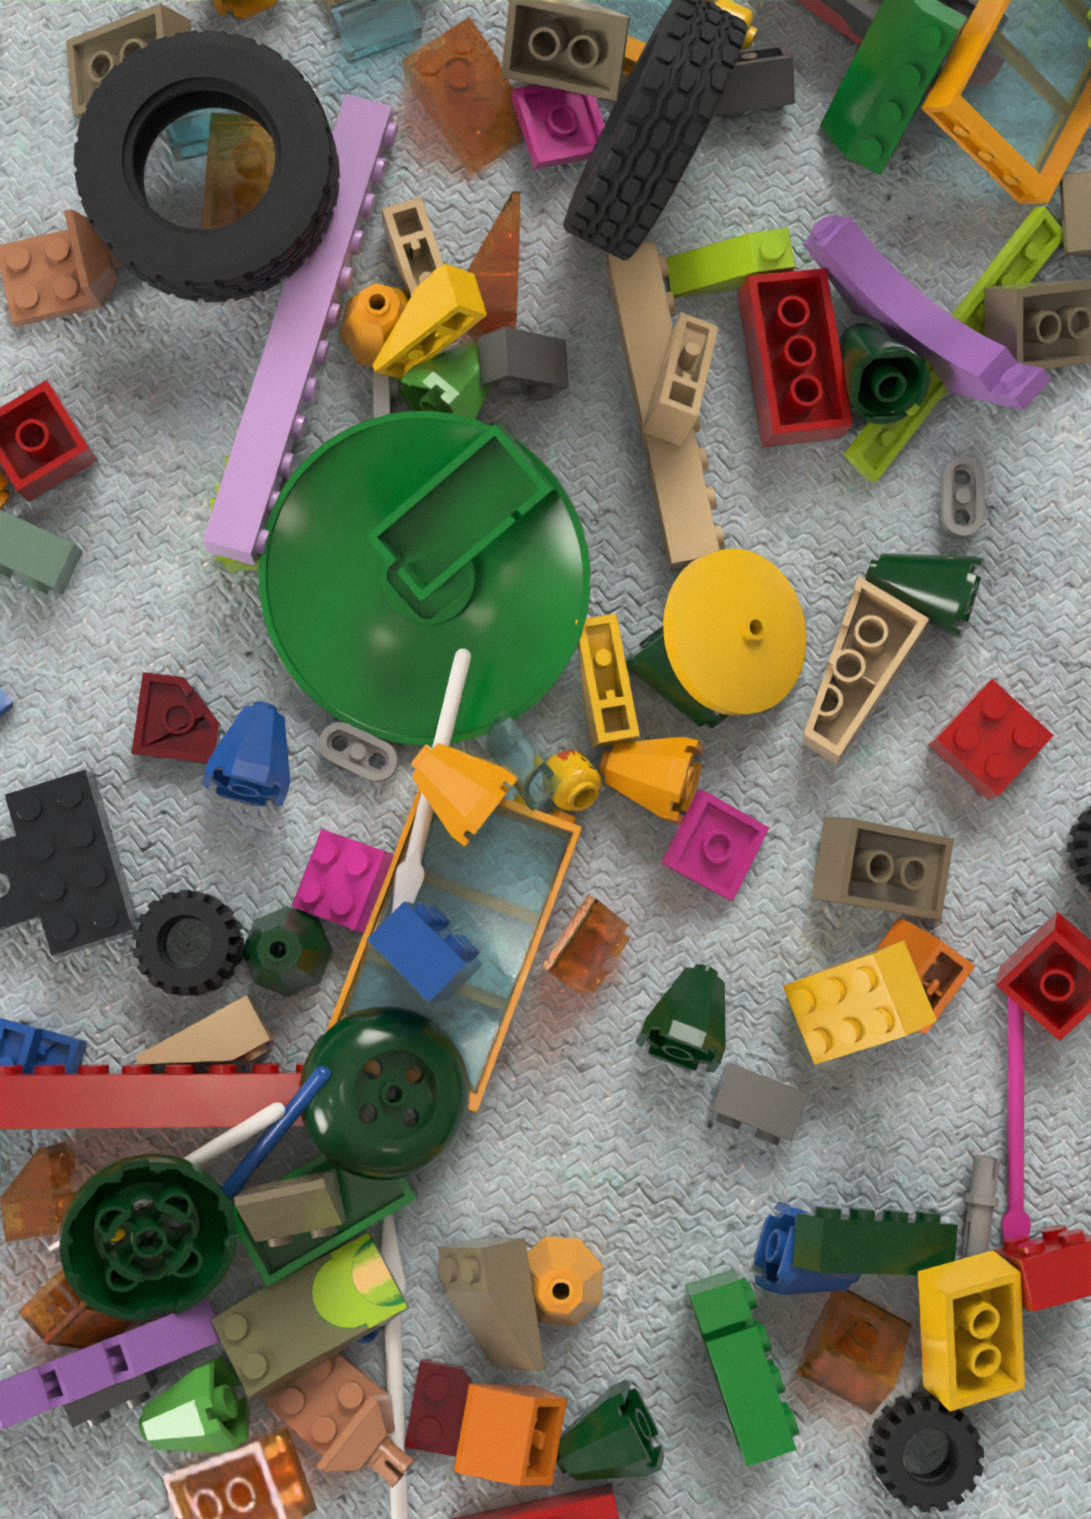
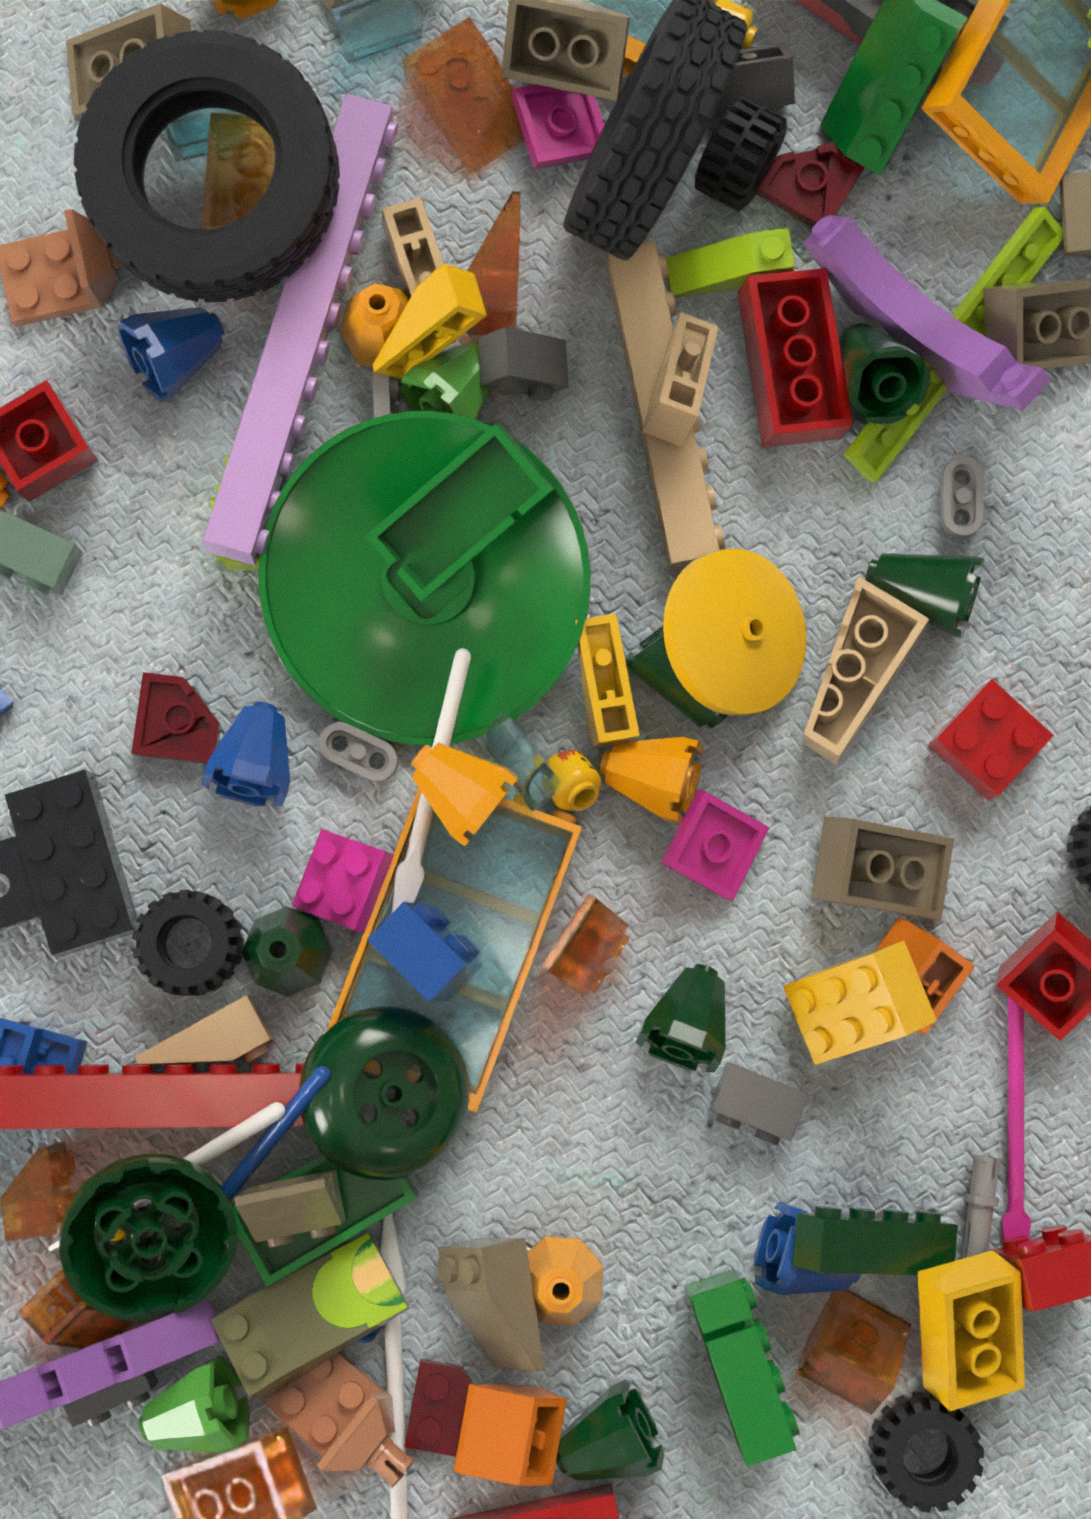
(170, 346): none -> blue cone
(740, 153): none -> black tyre
(810, 182): none -> dark red plate

